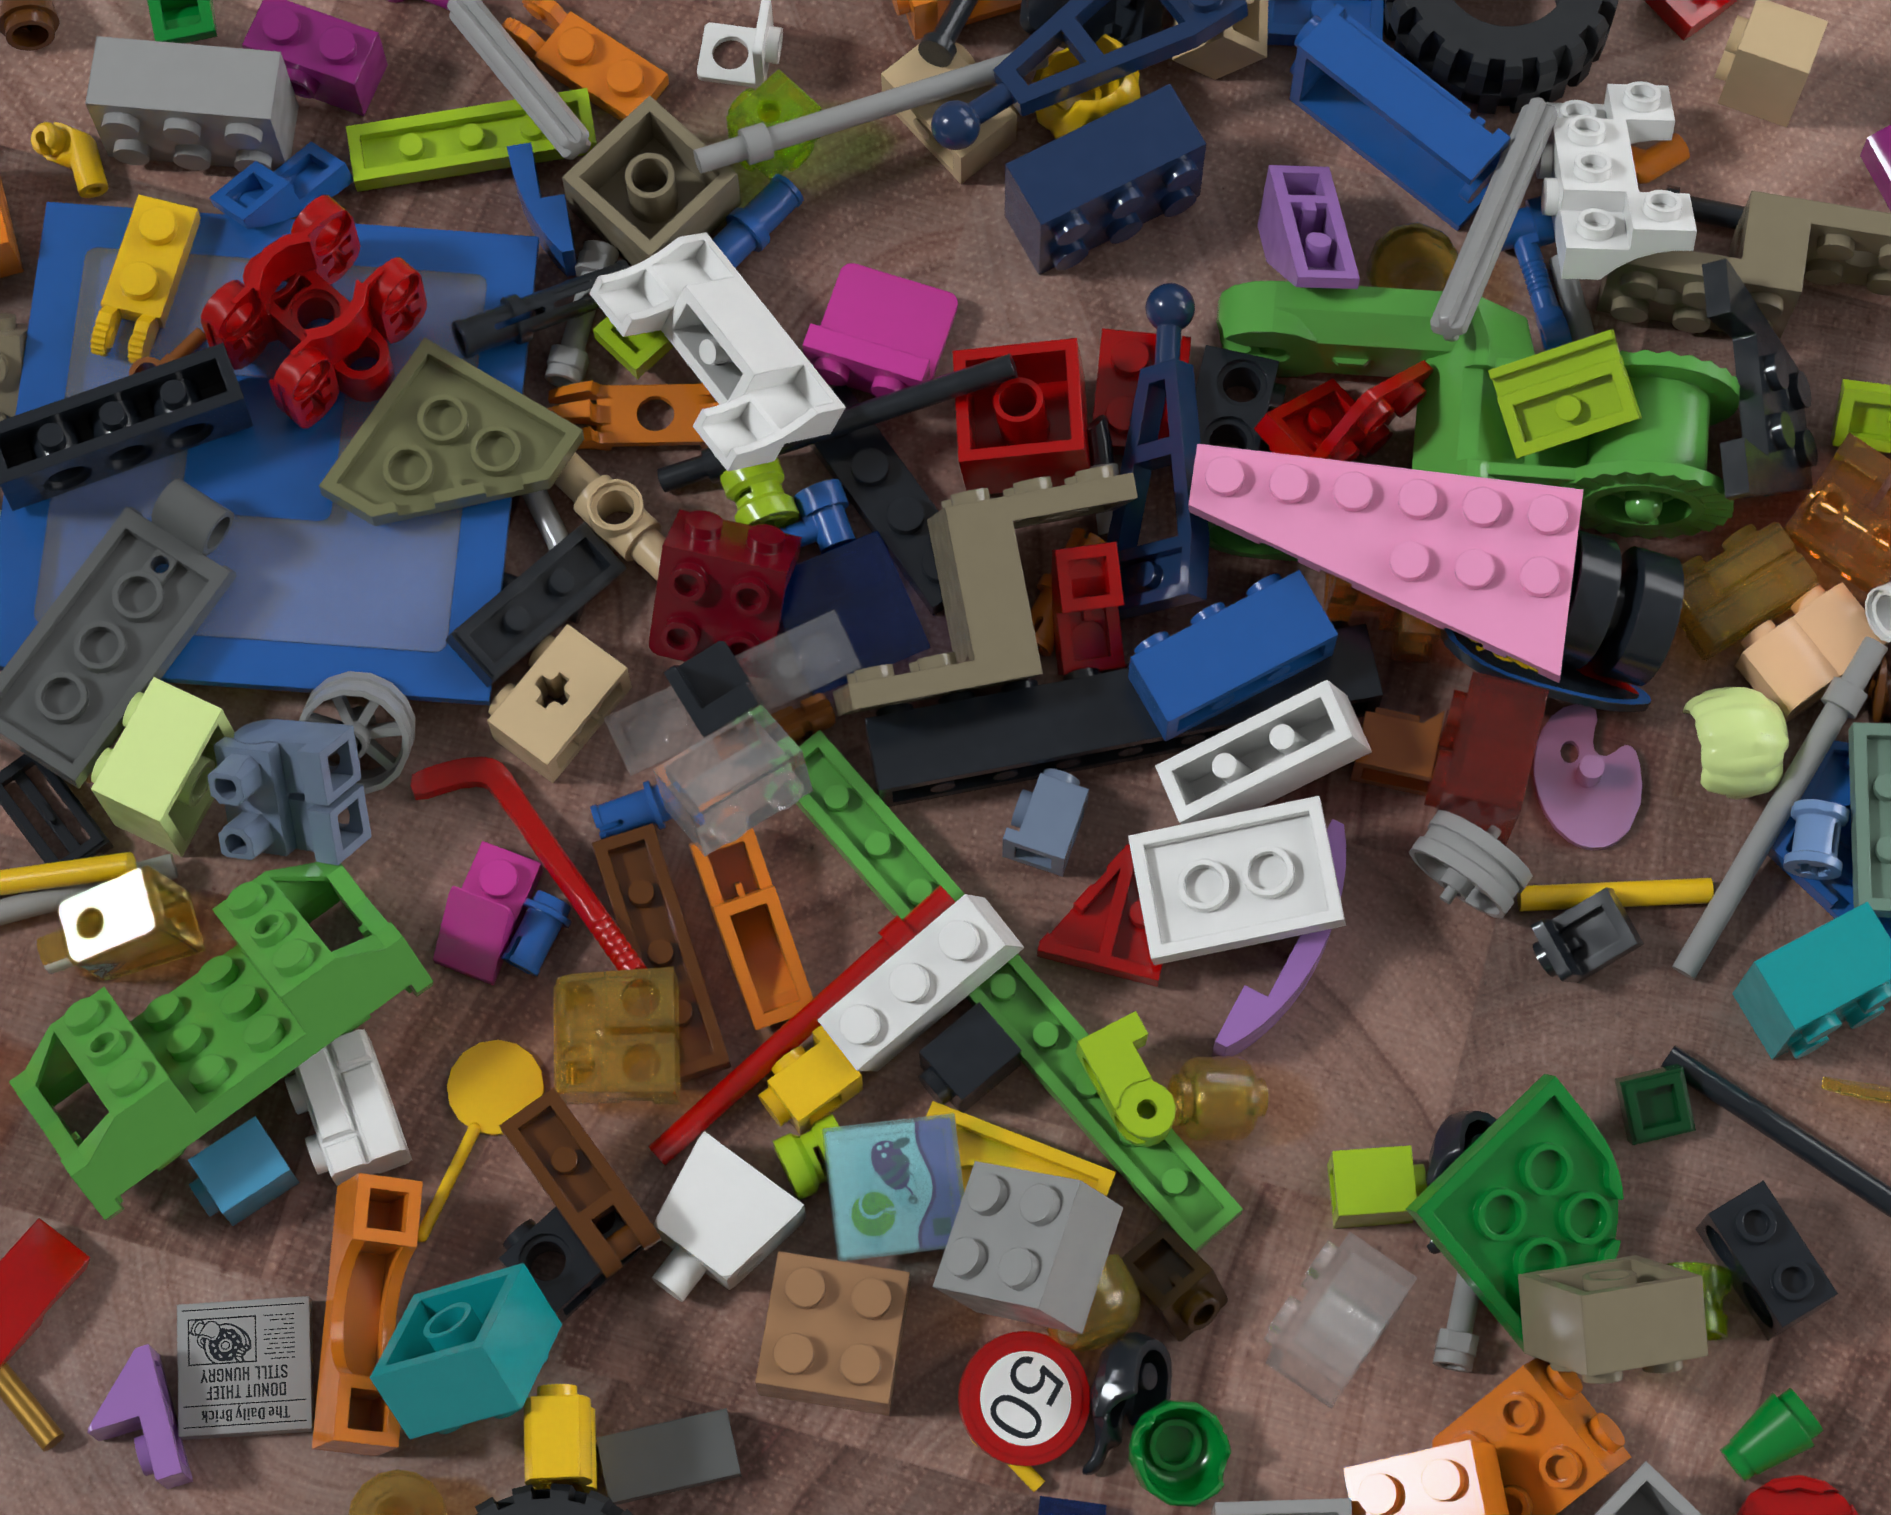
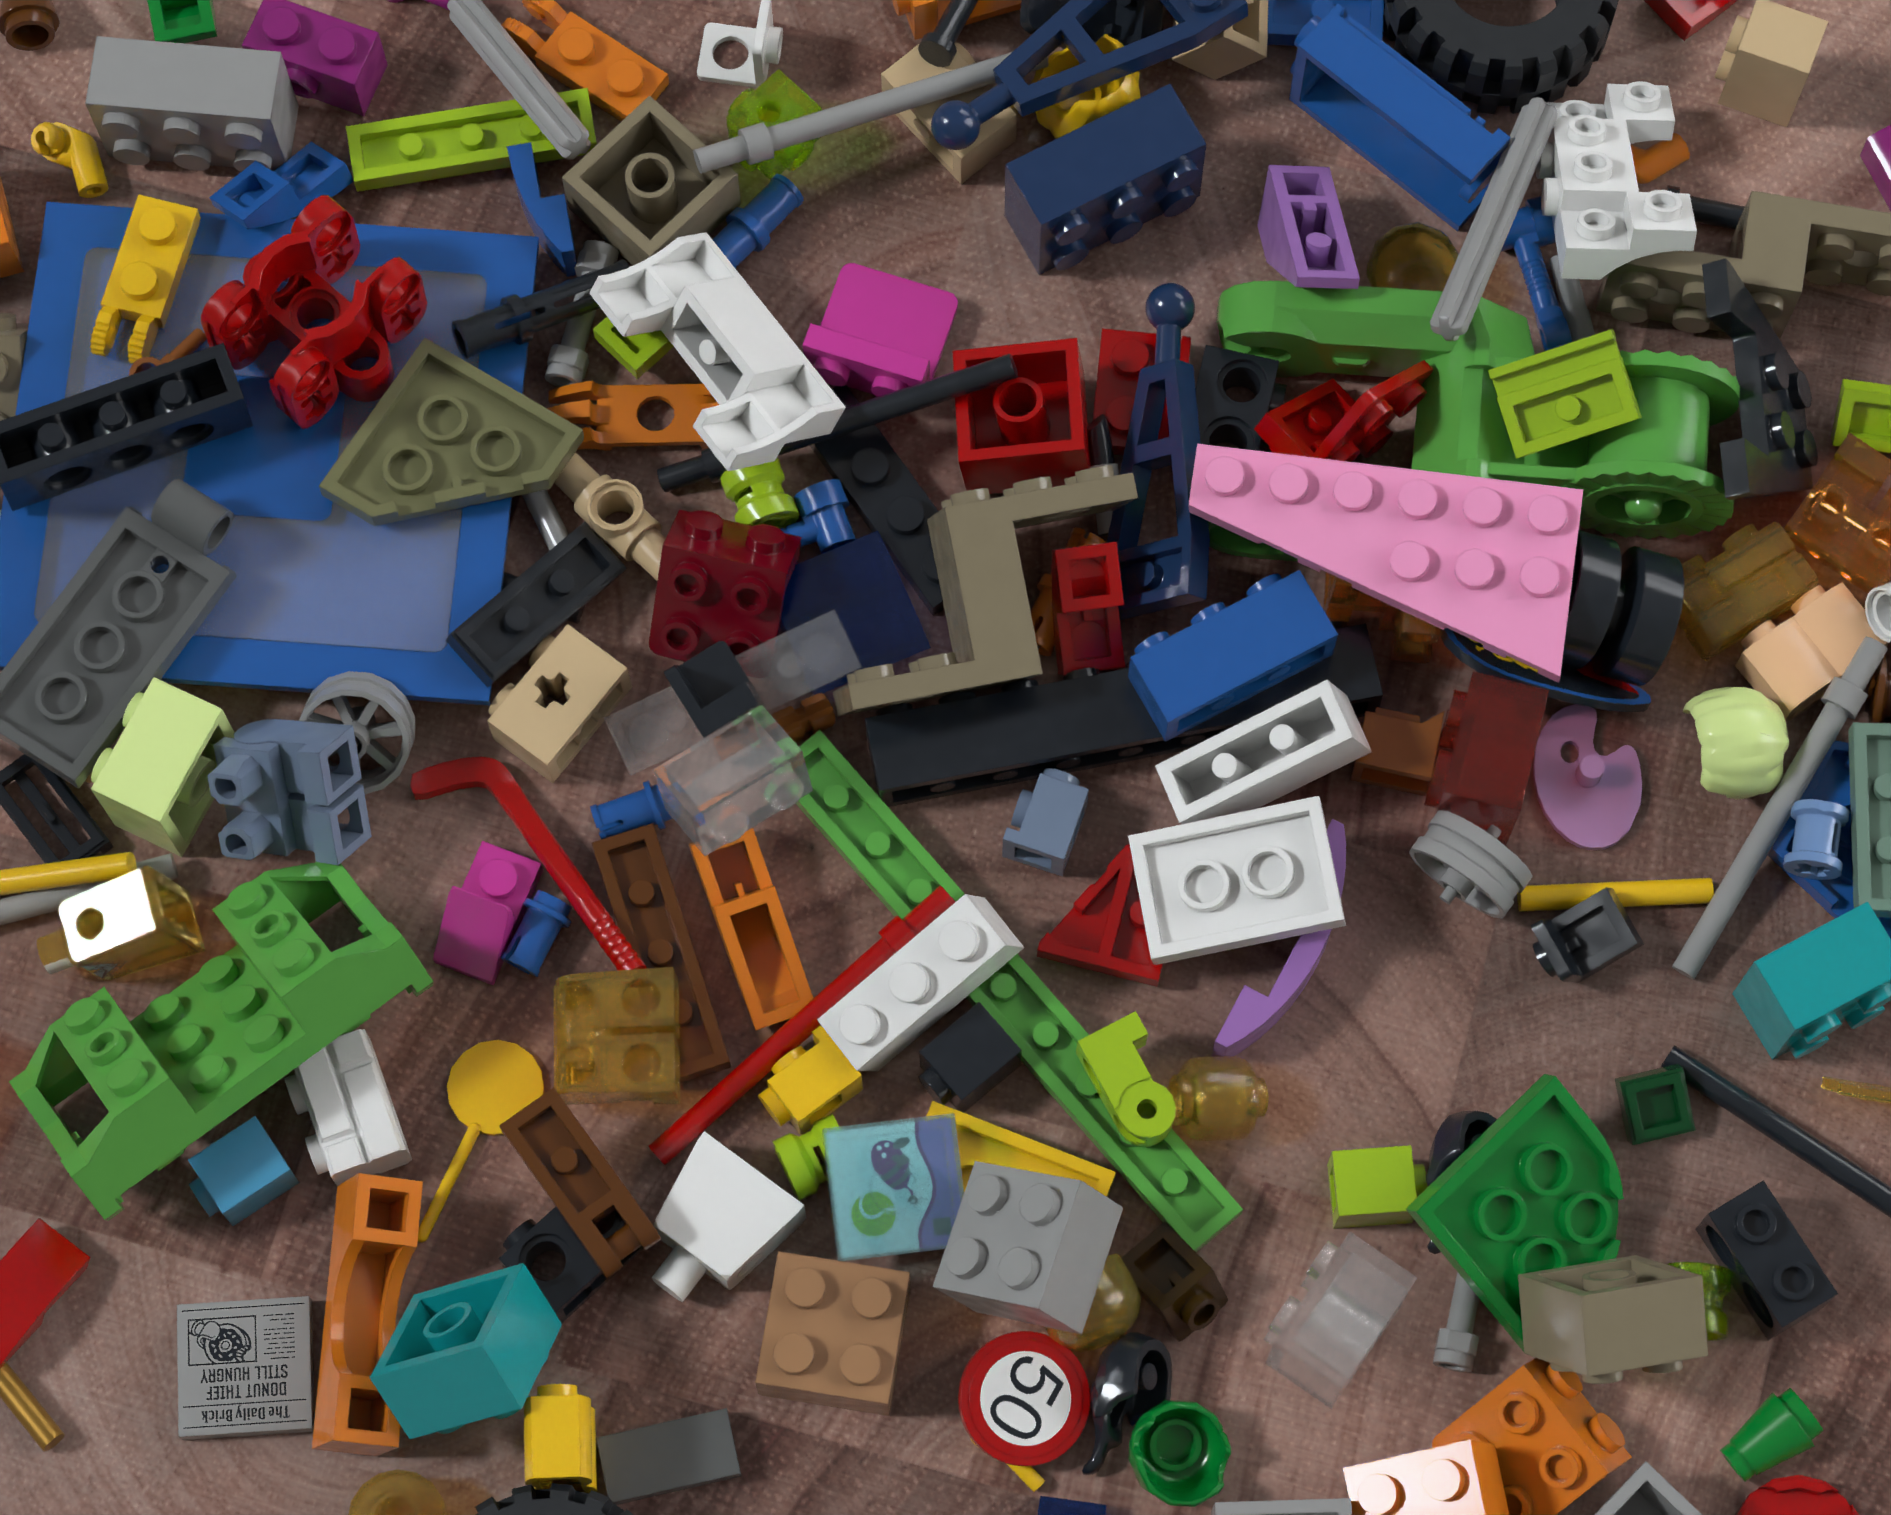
(144, 1402): medium lavender slope -> none

